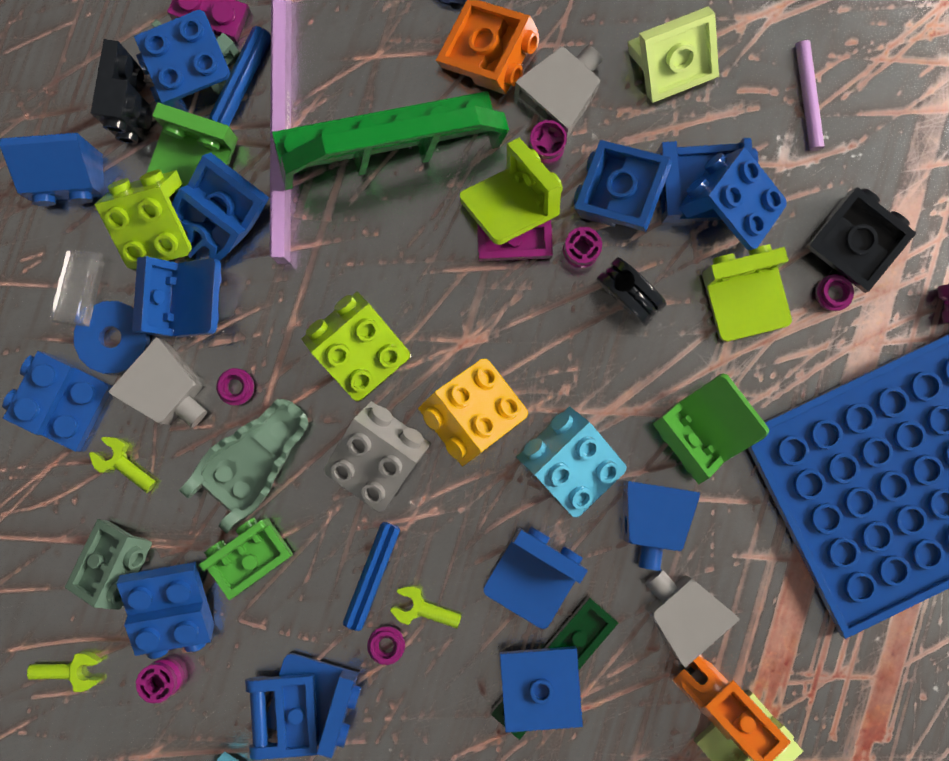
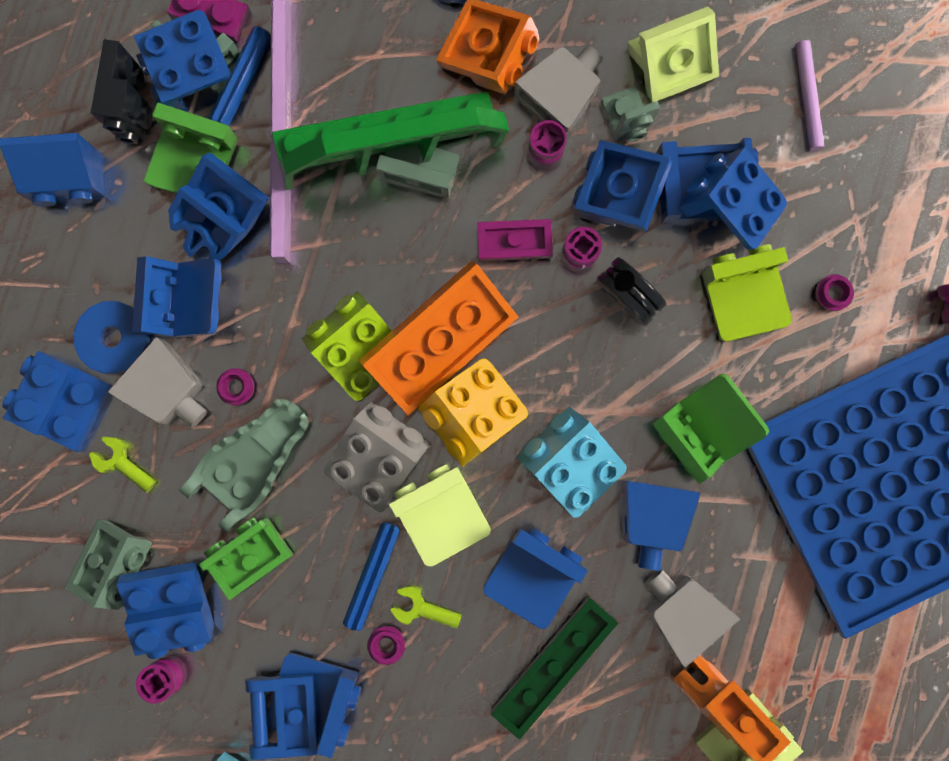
(69, 671): lime bar -> none
(77, 288): clear tile -> none
(143, 218): lime bracket -> none
(406, 168): none -> sand green panel
(439, 338): none -> orange plate
(440, 515): none -> yellowish green bracket
(516, 197): lime bracket -> none
(541, 689): blue plate -> none
(628, 116): none -> sand green bracket
(861, 238): black plate -> none

